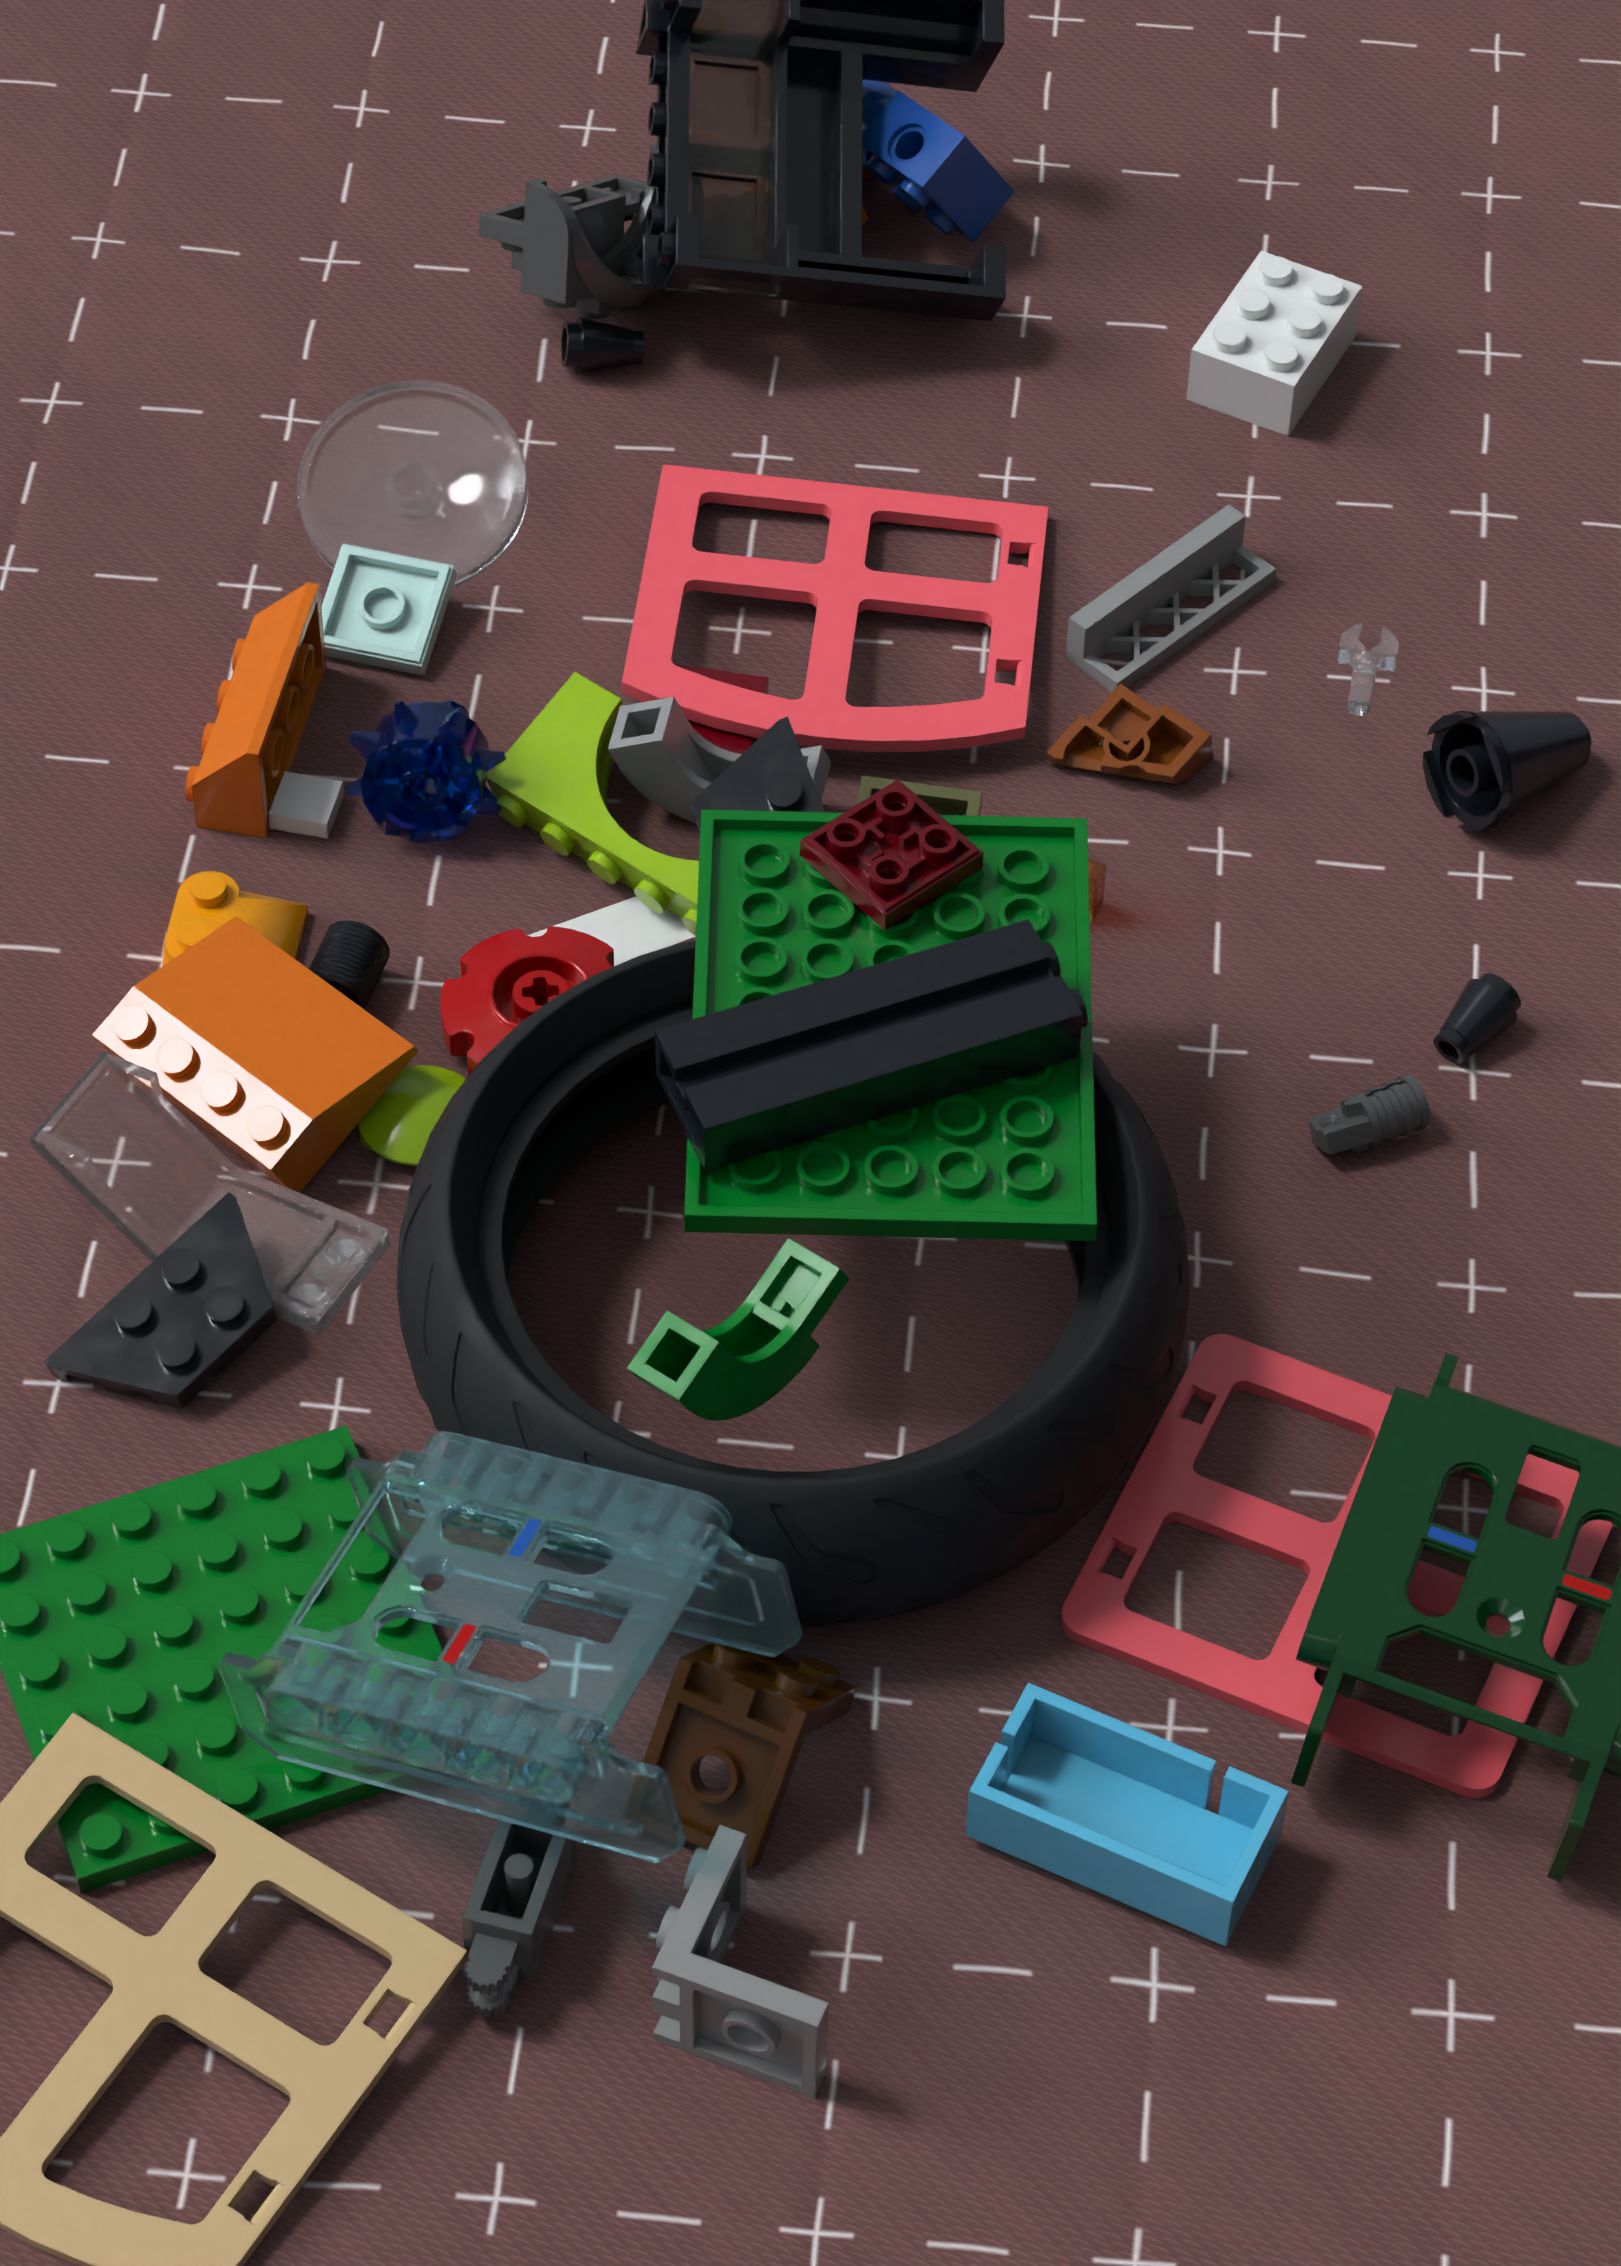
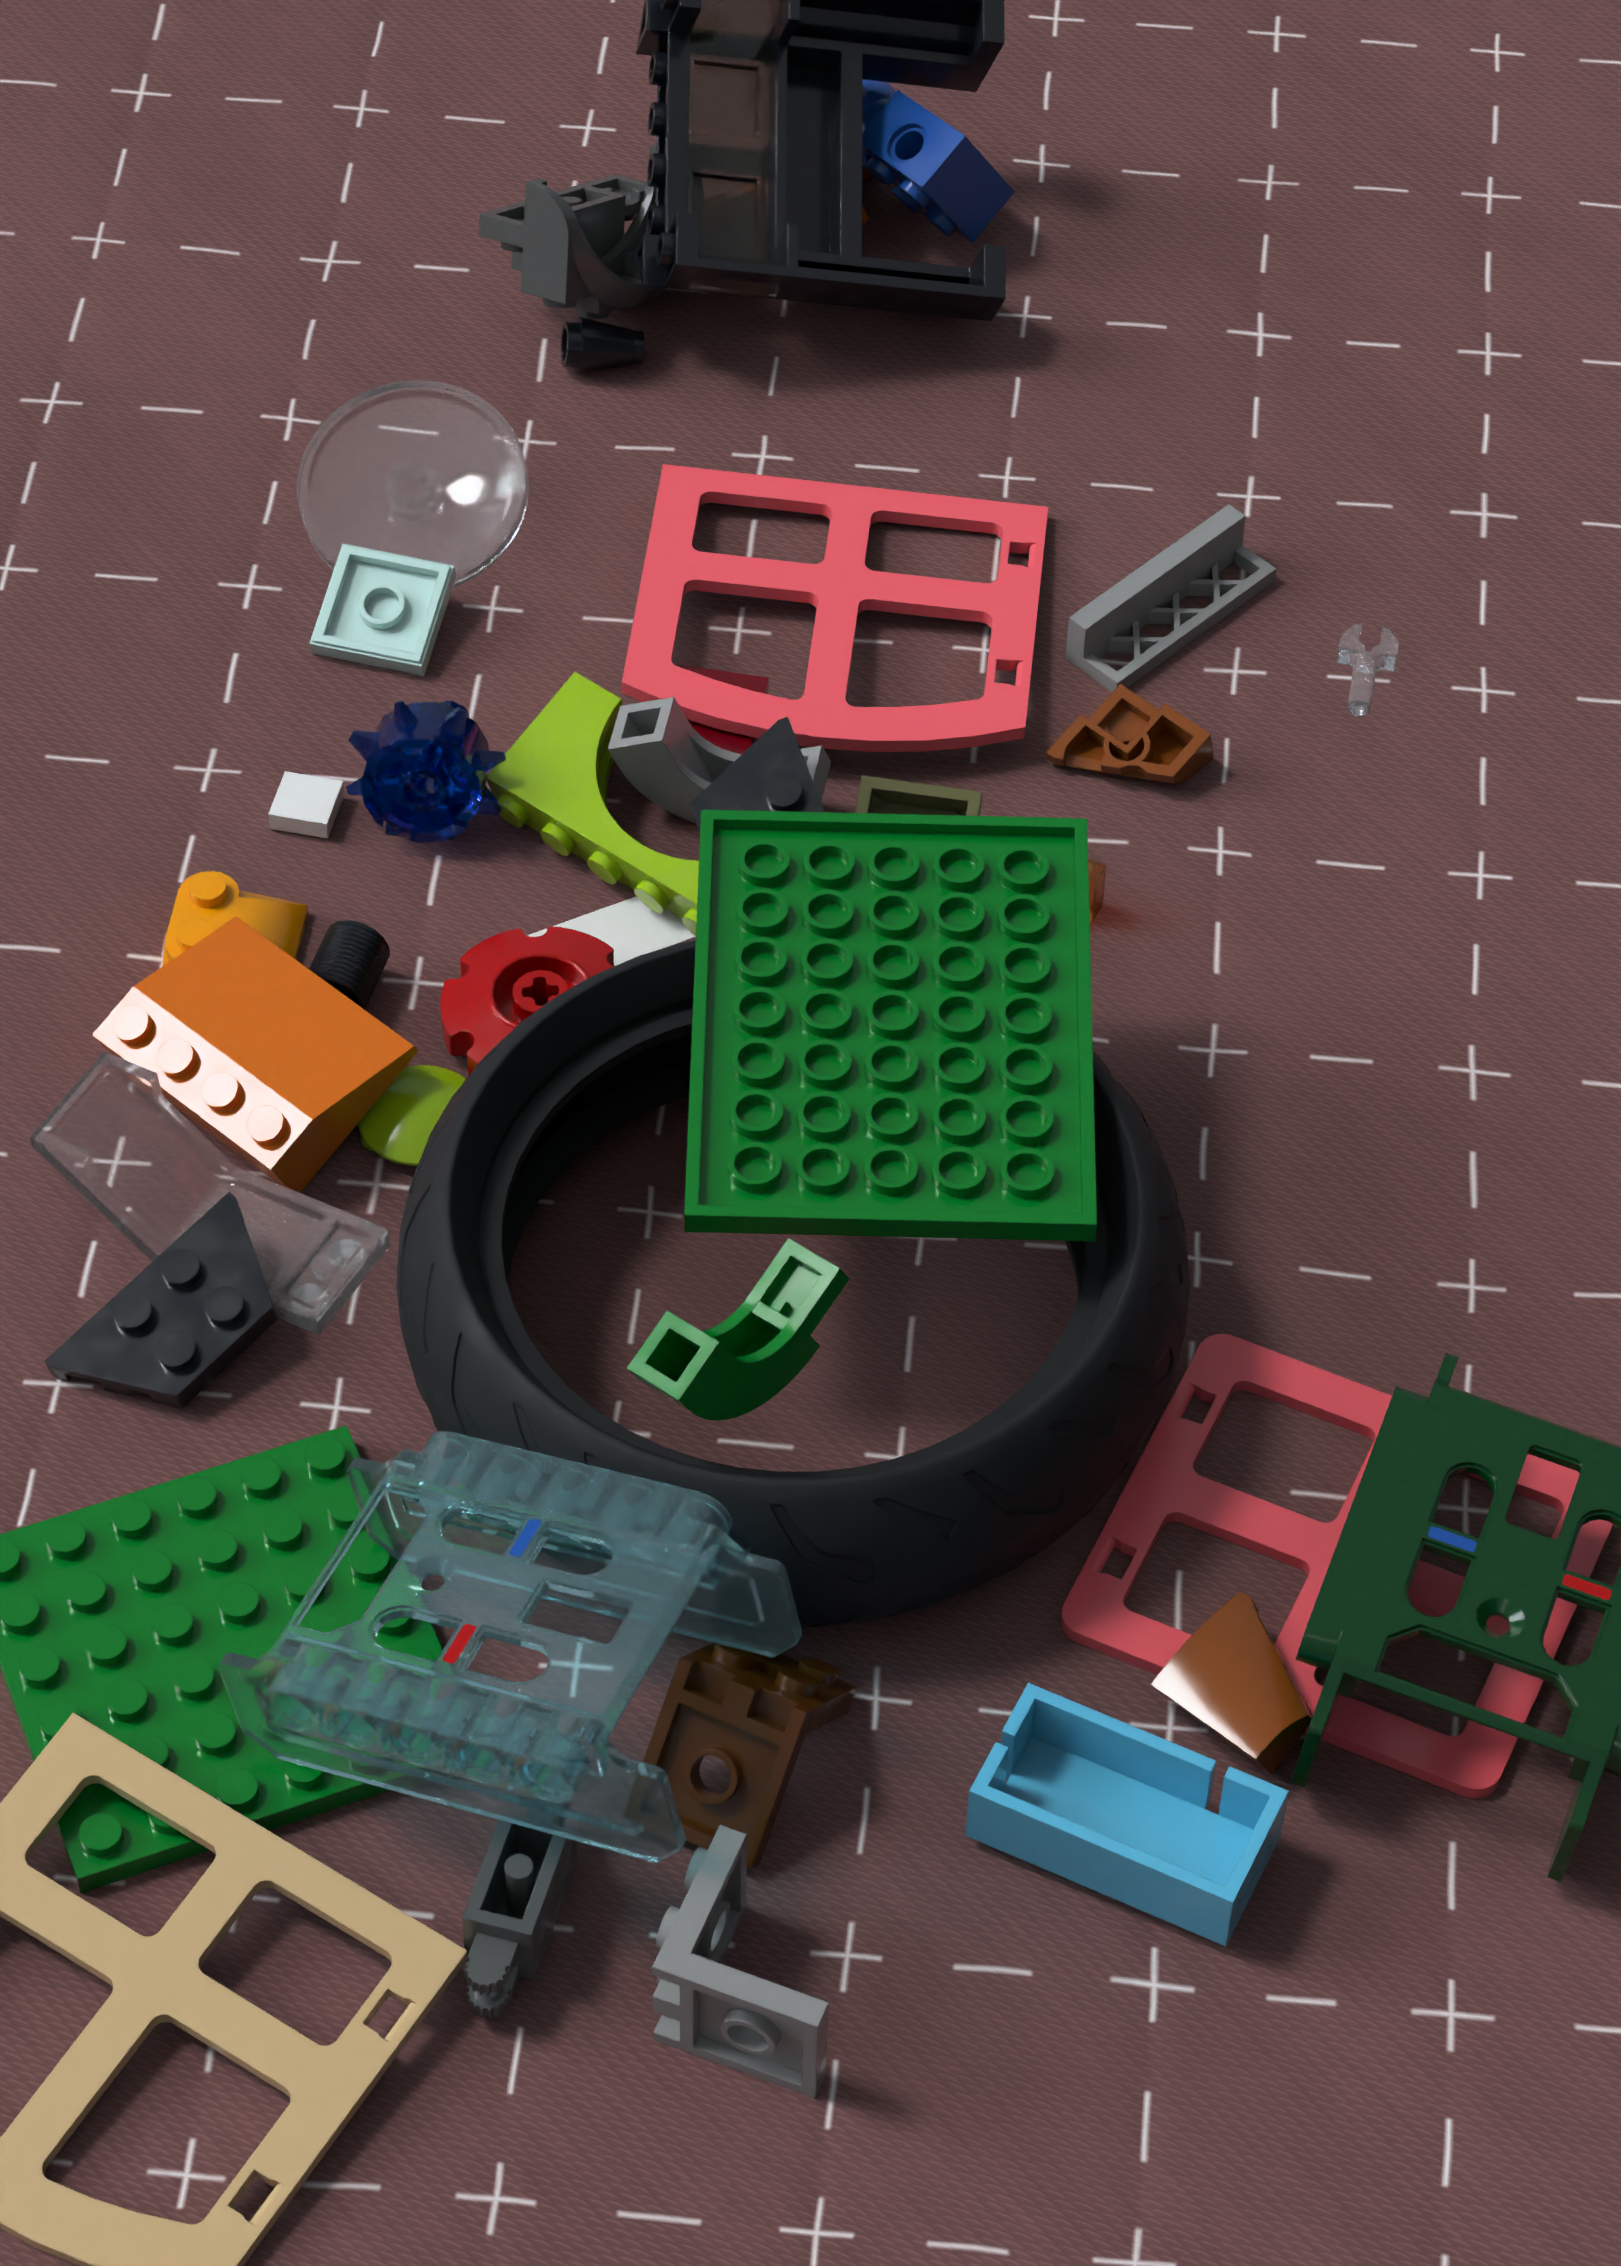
(260, 716): orange slope -> none
(868, 1044): black brick -> none
(891, 854): dark red tile -> none
(1237, 1685): none -> dark orange slope
(1274, 343): white brick -> none
(1372, 1117): dark grey hinge -> none
(1478, 1016): black cone -> none
(1500, 761): black cone -> none

